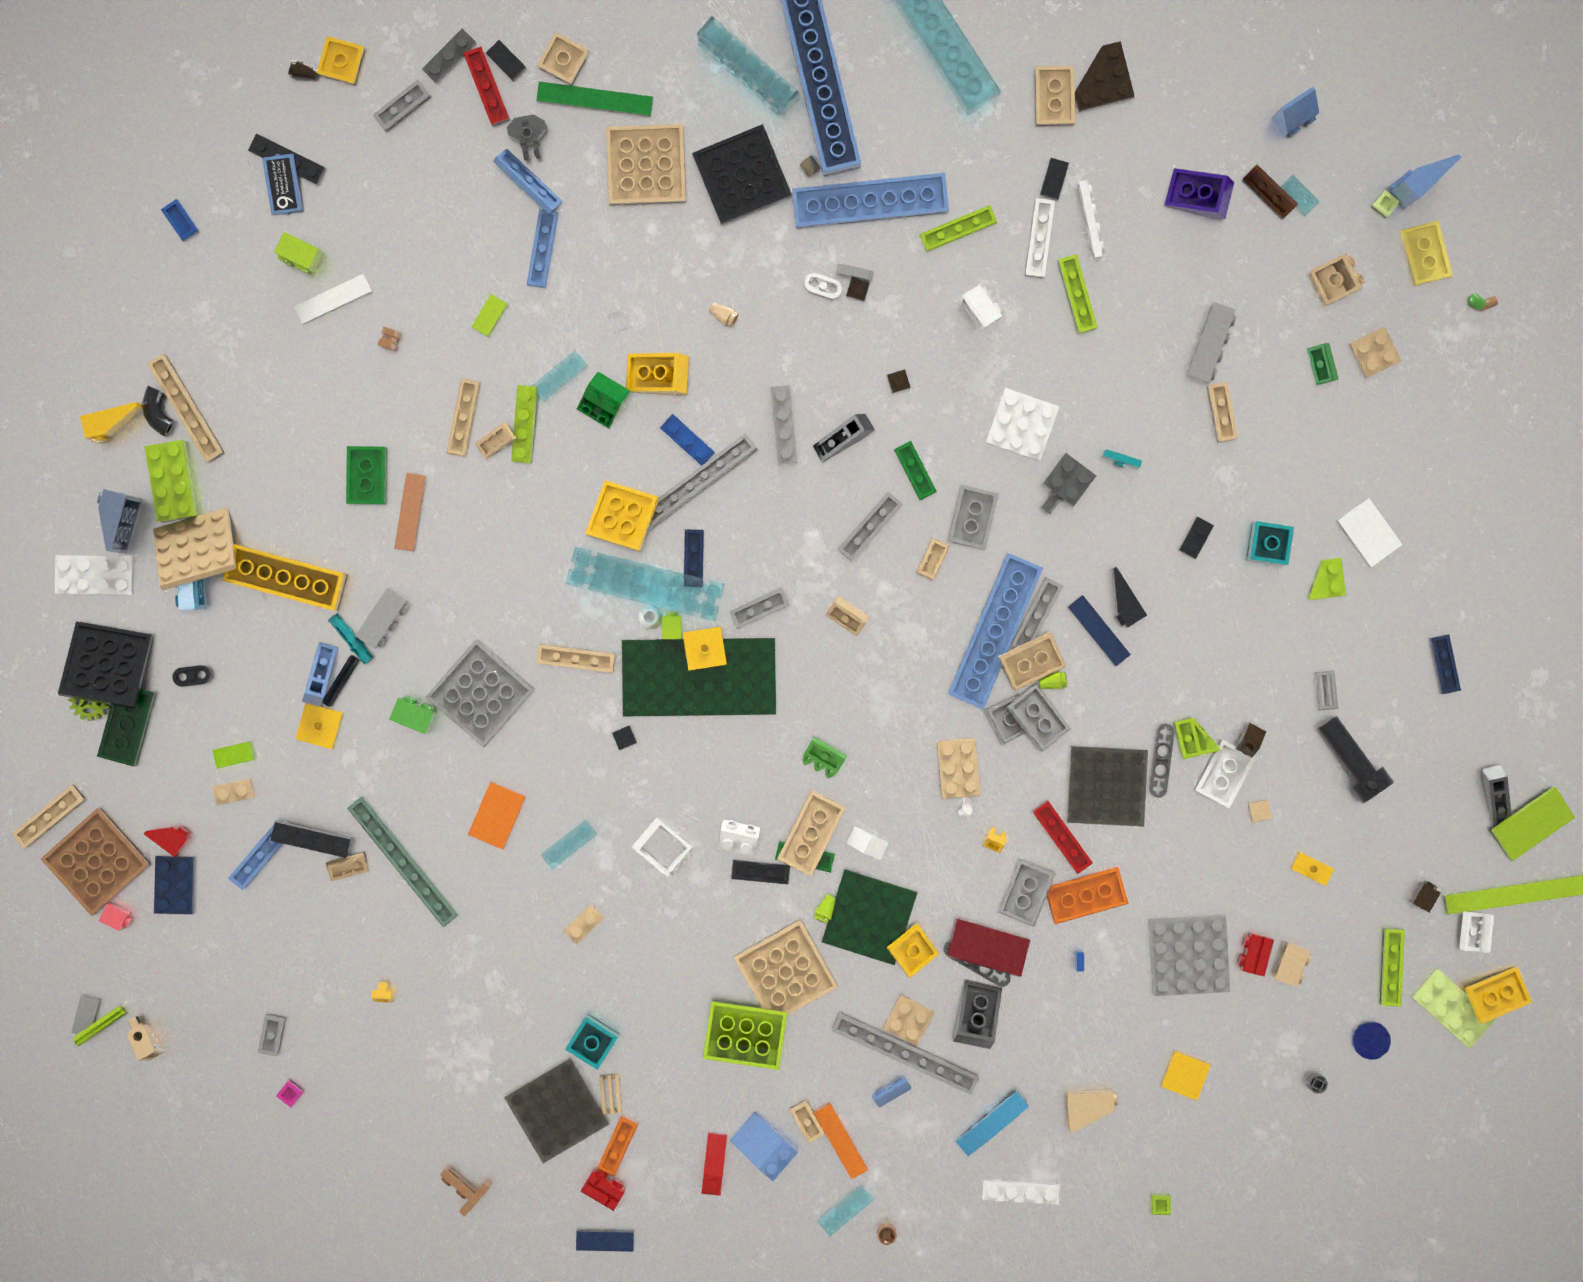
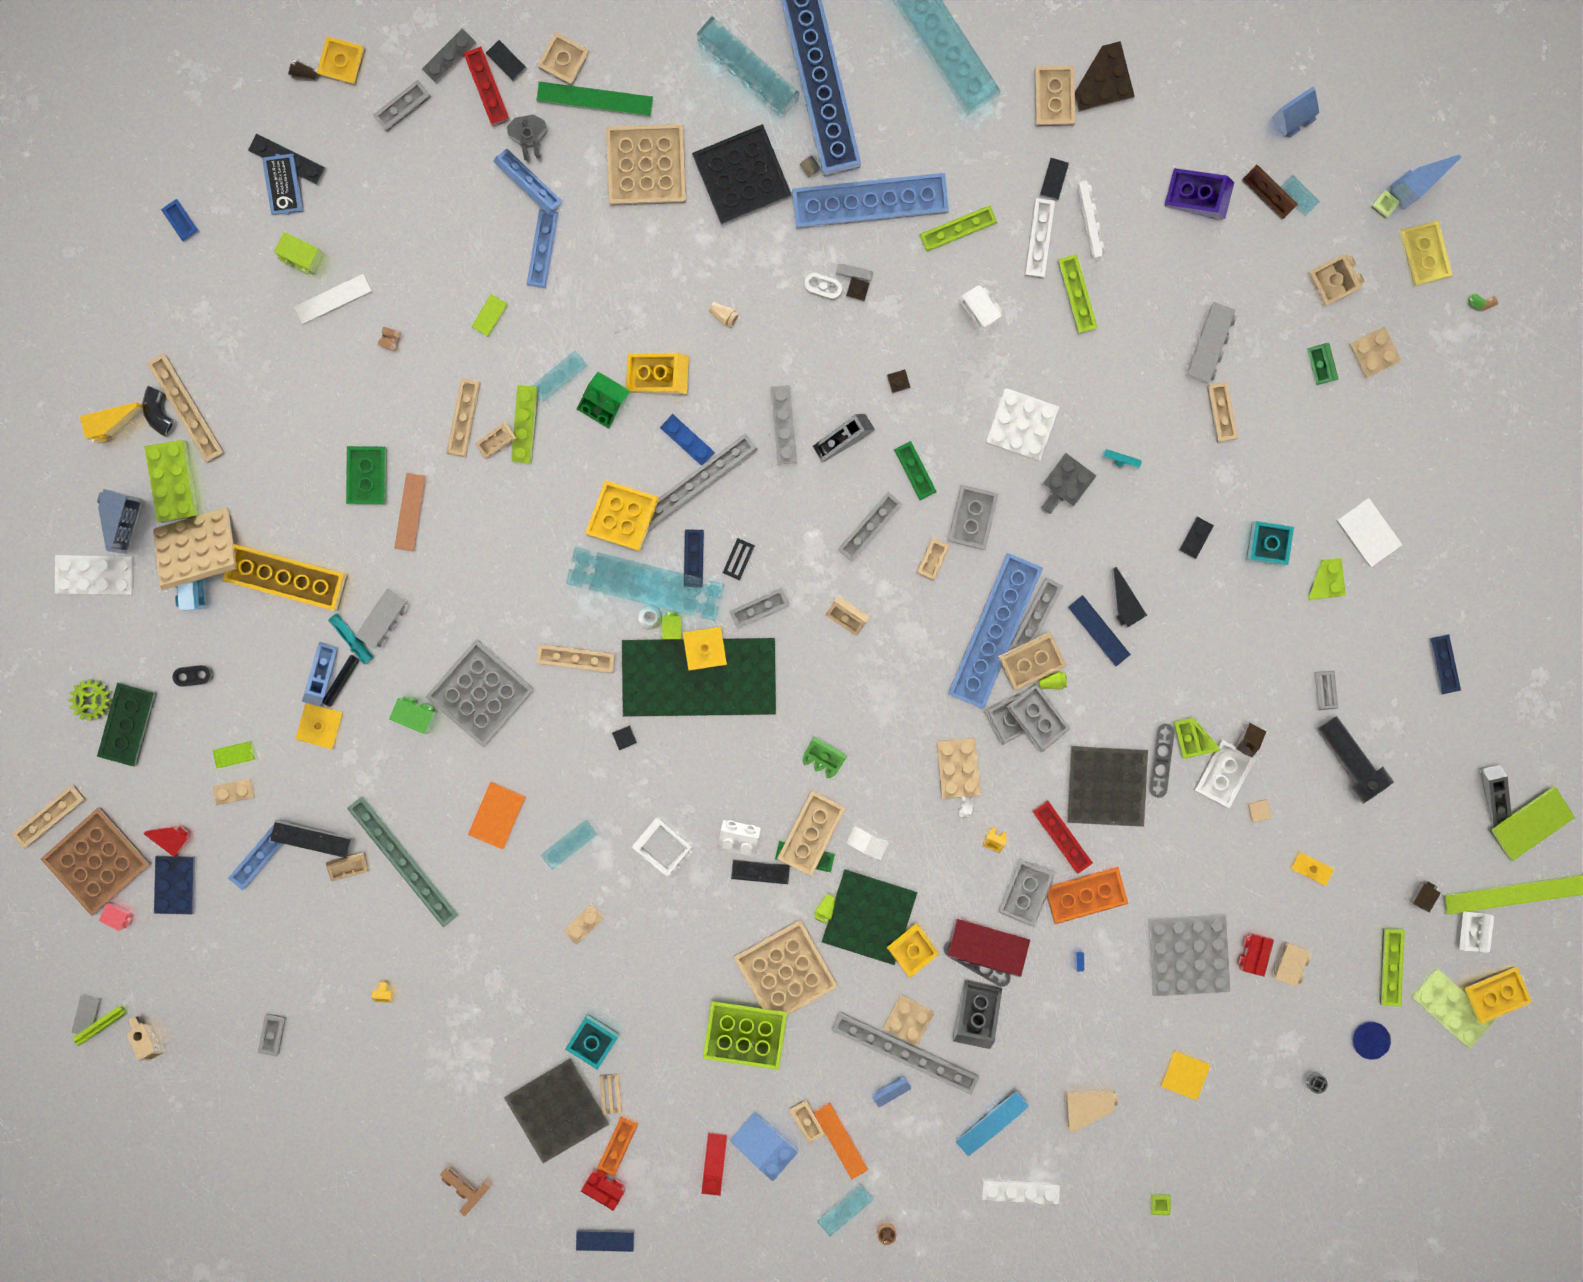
(105, 665): black plate -> none
(289, 1093): dark pink plate -> none
(732, 573): none -> black tile

